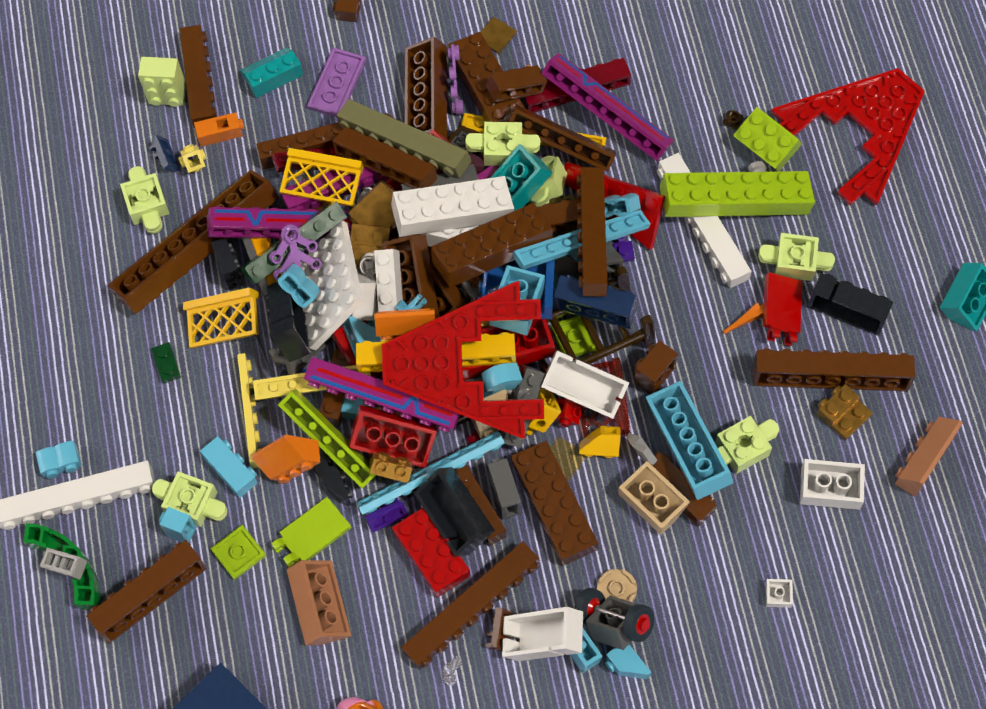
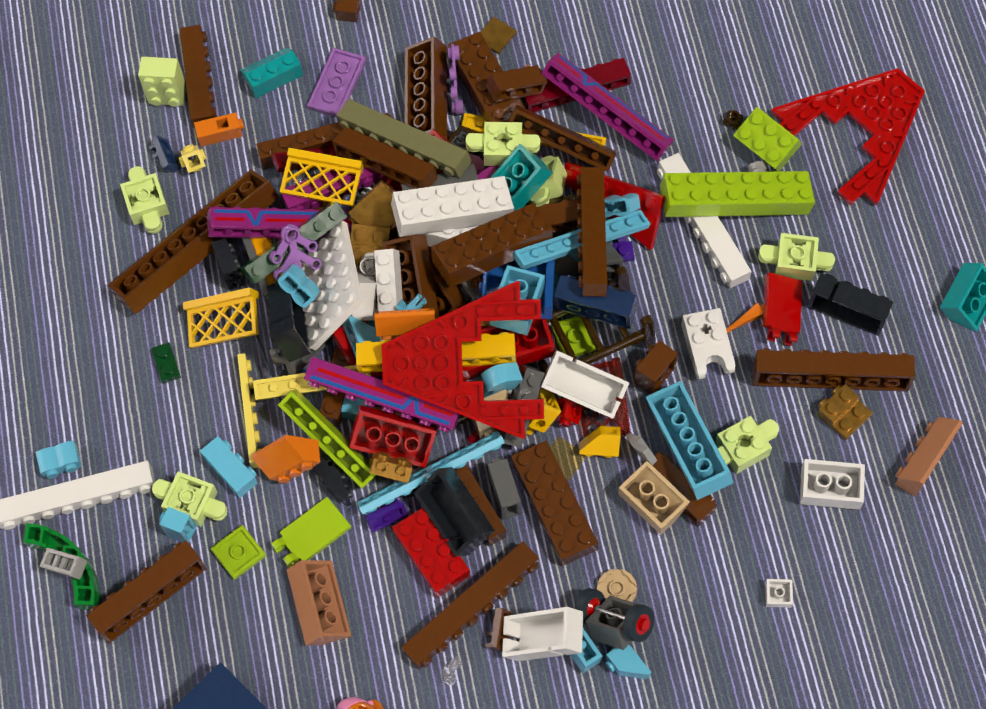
(707, 347): none -> white brick

